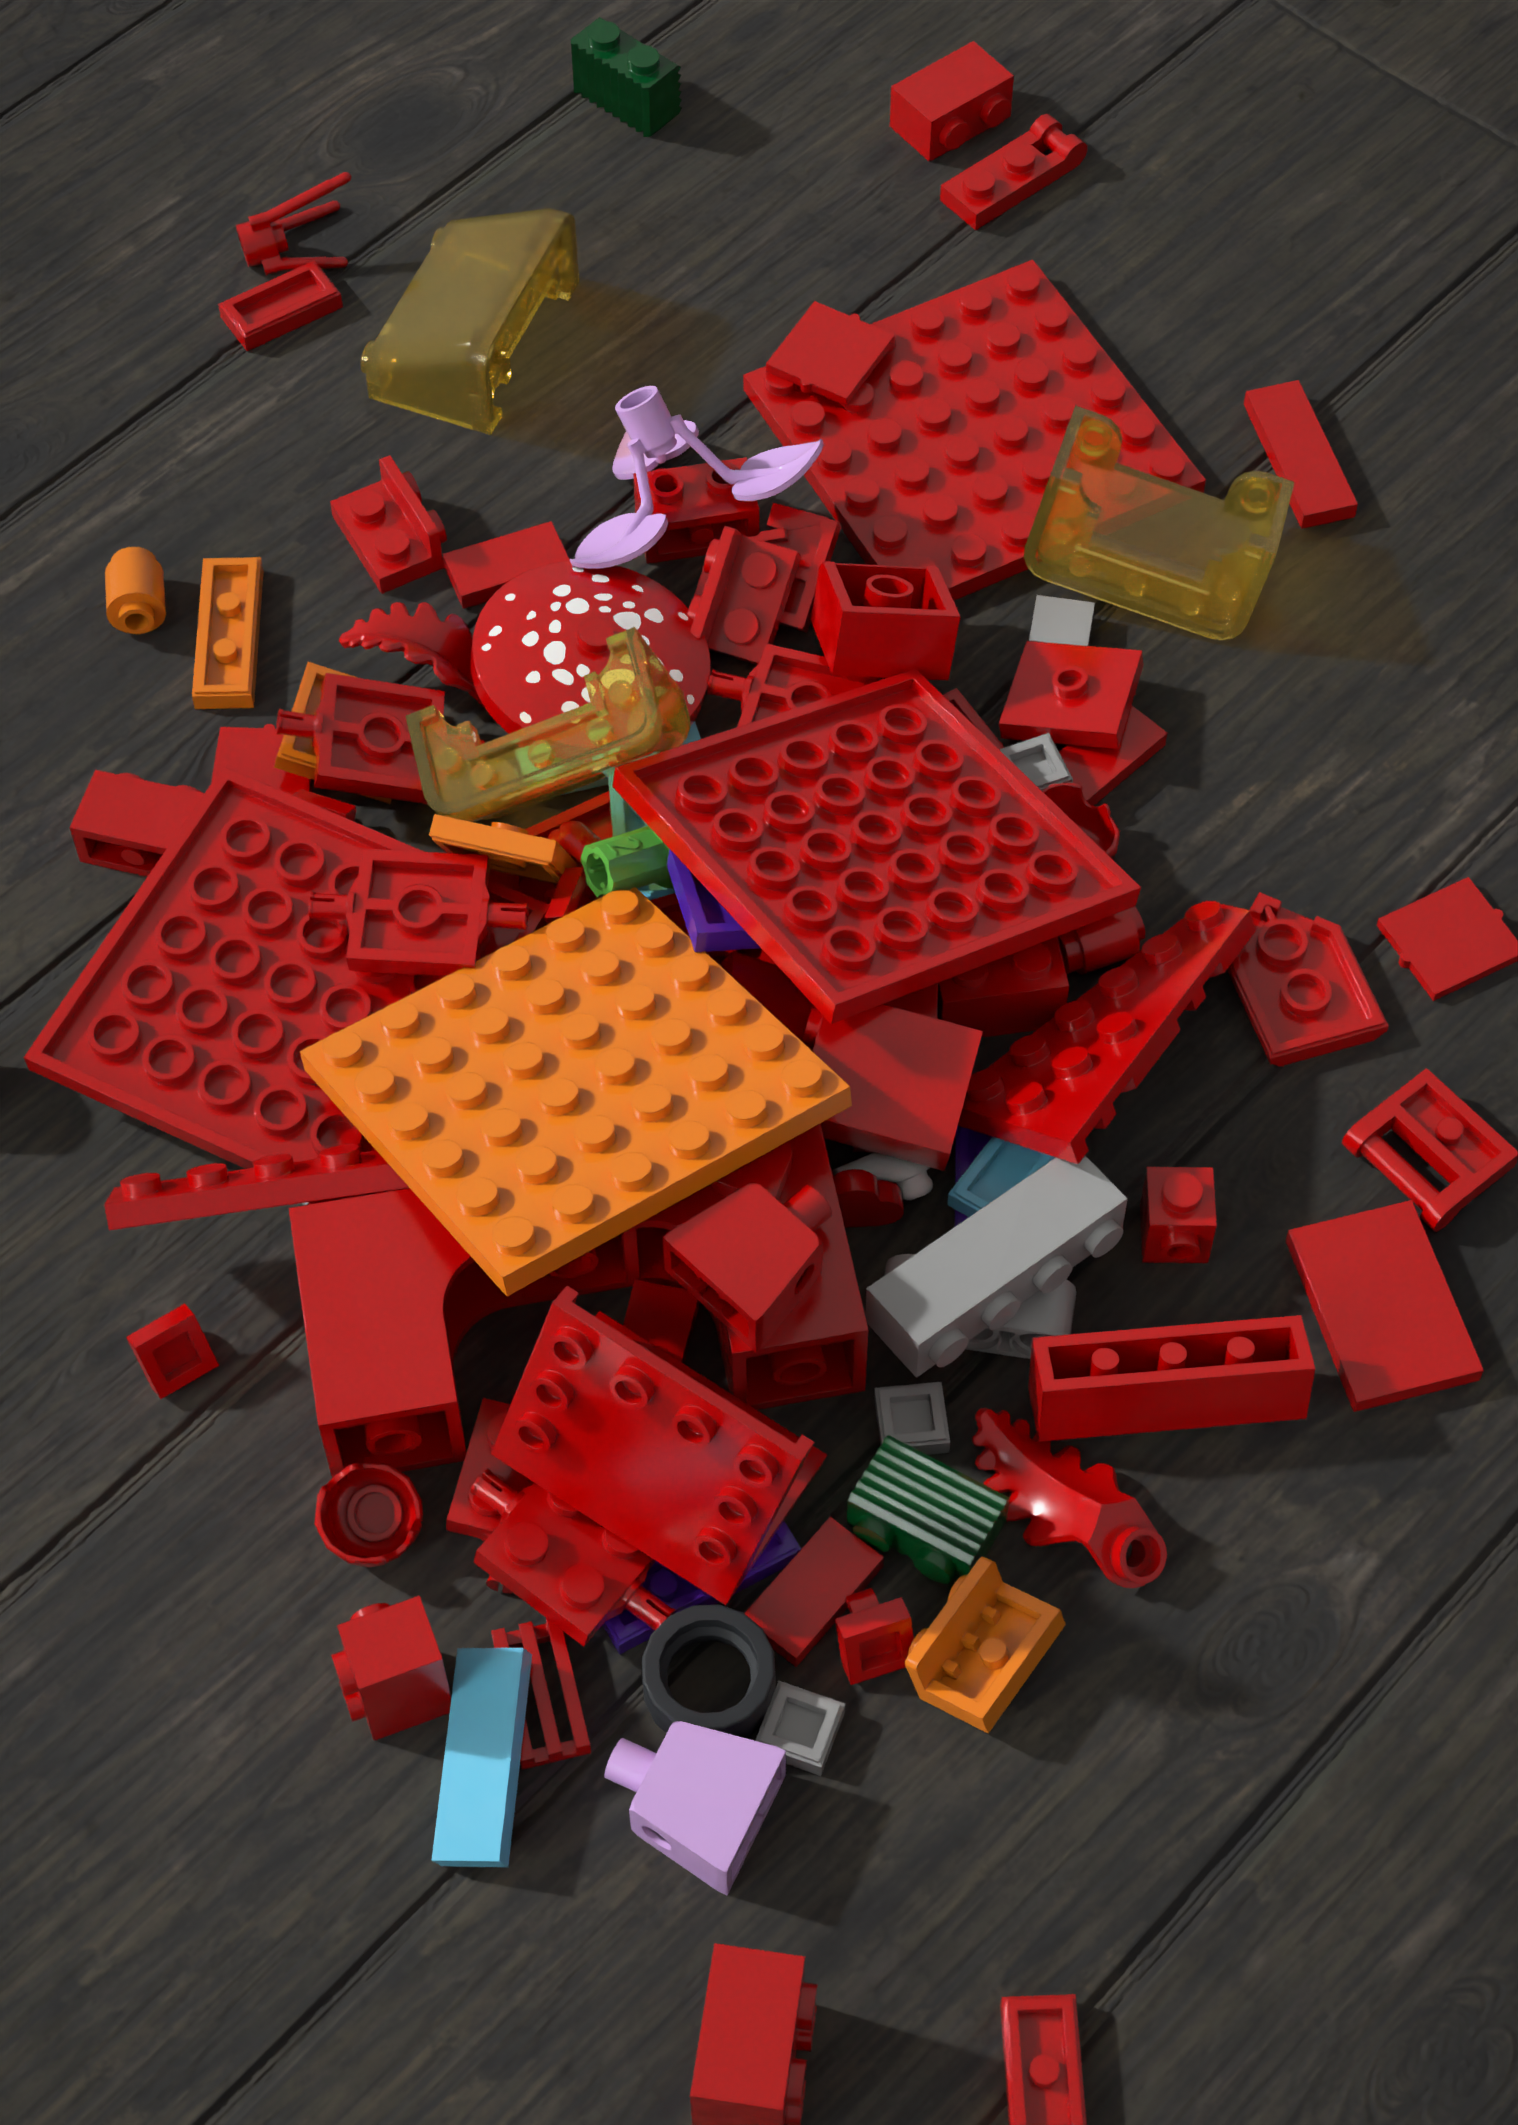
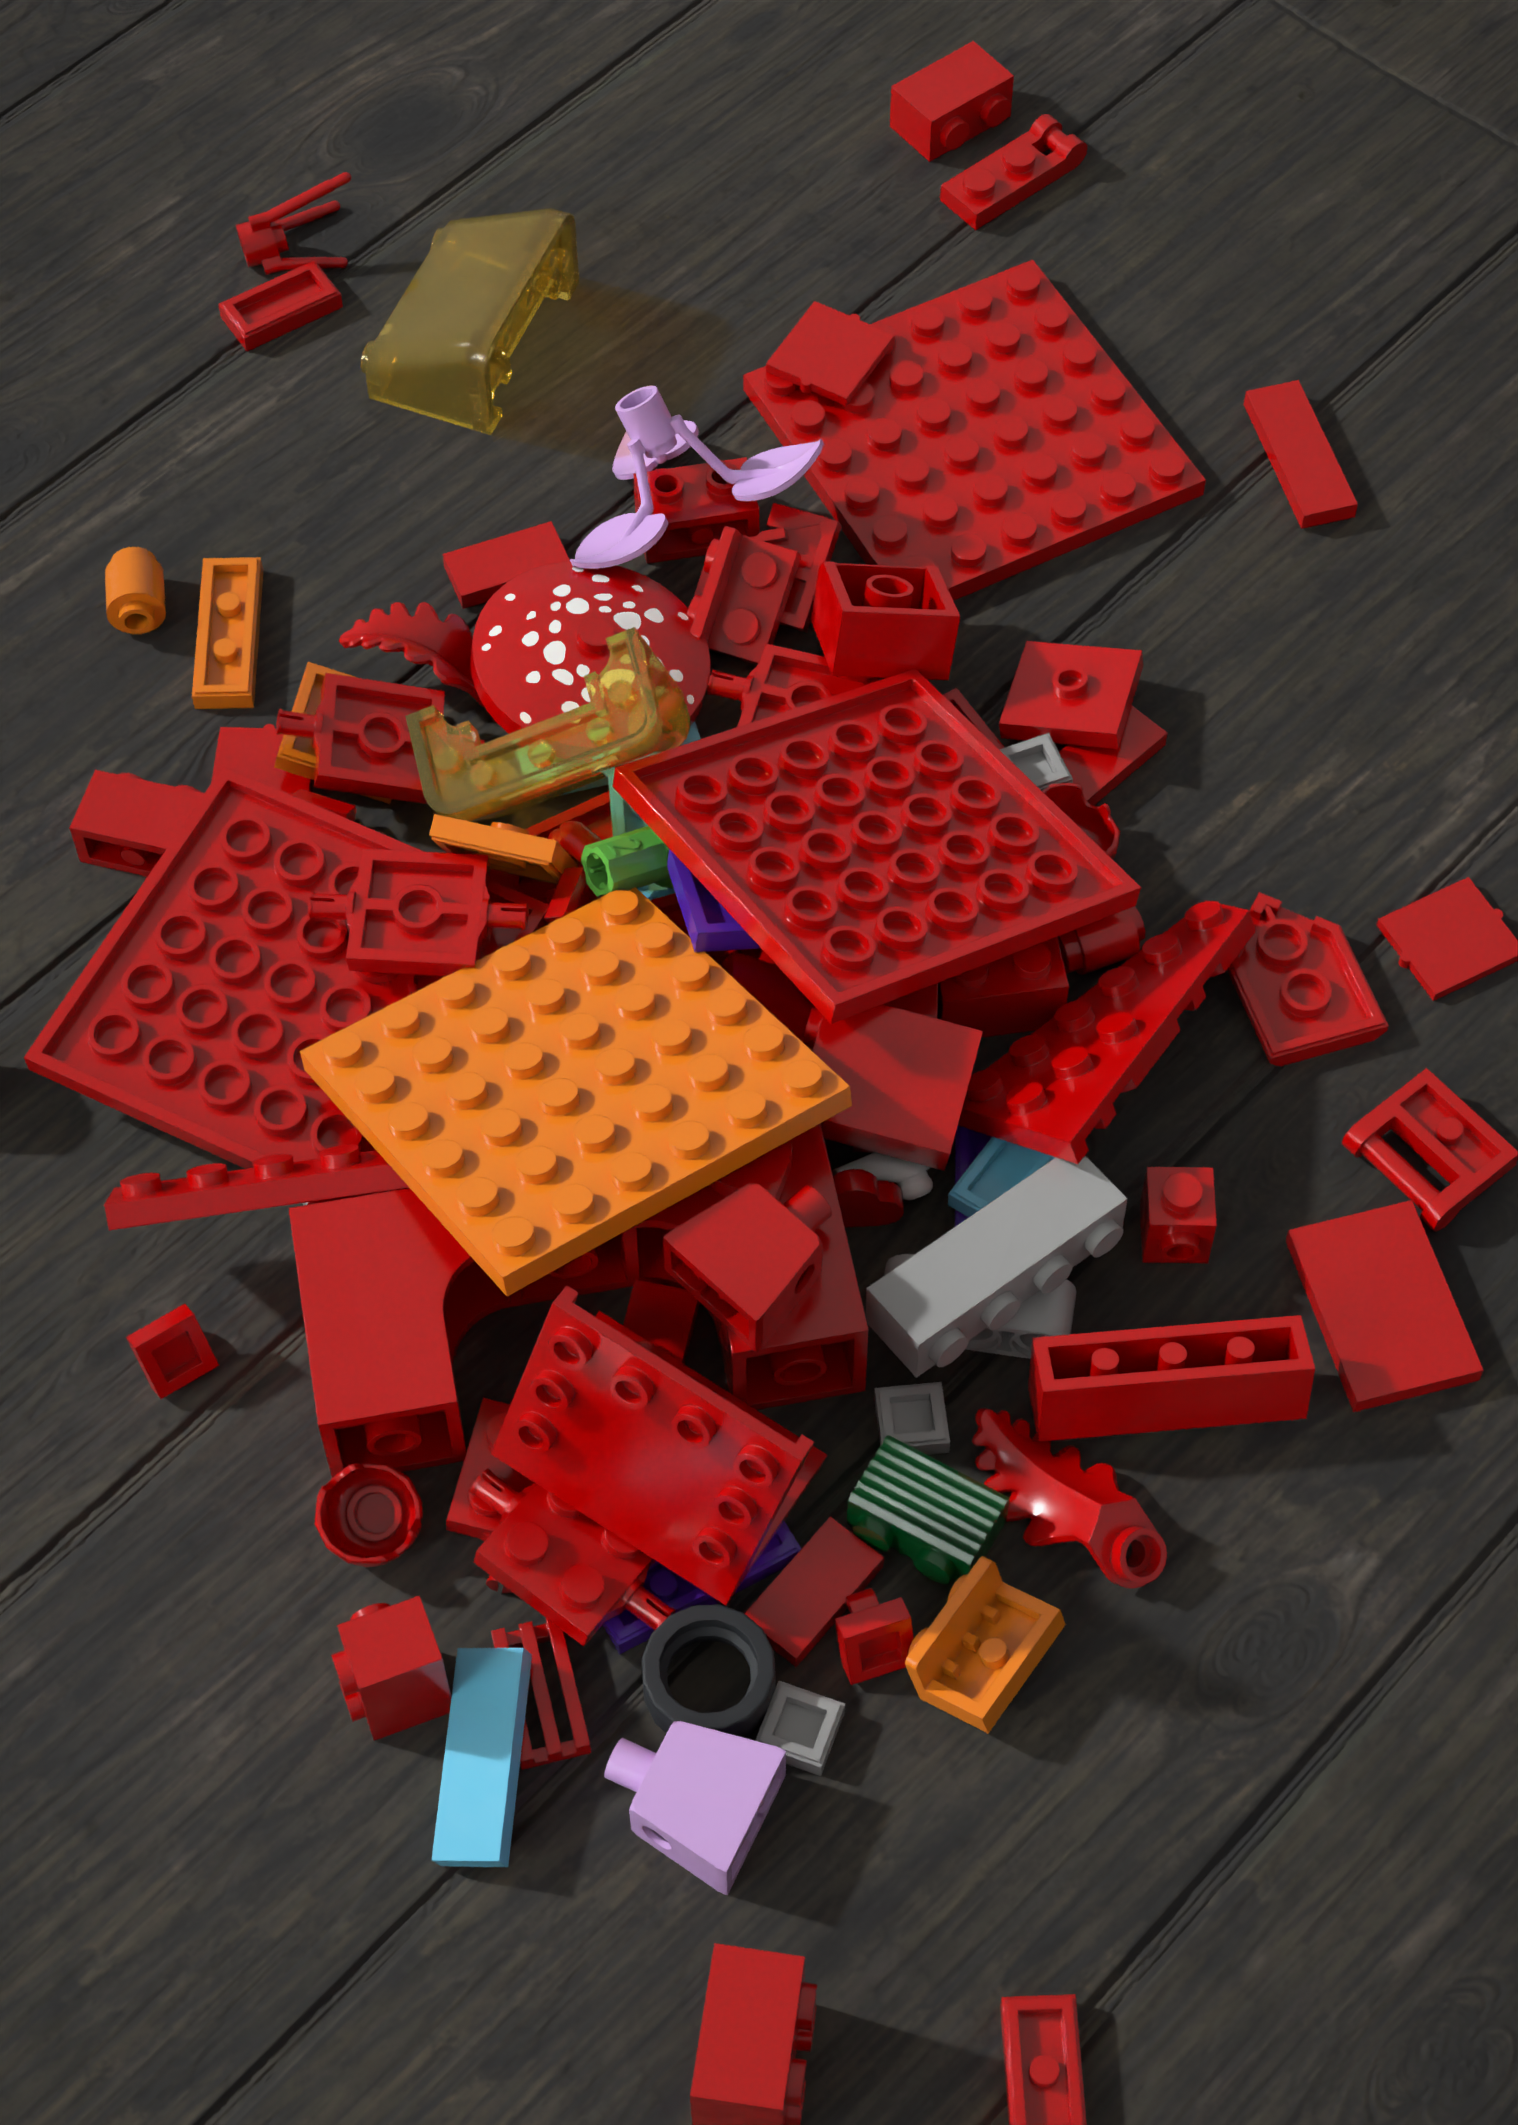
(391, 528): red bracket -> none
(625, 77): dark green brick -> none
(1061, 621): light grey tile -> none
(1154, 540): clear yellow windscreen -> none

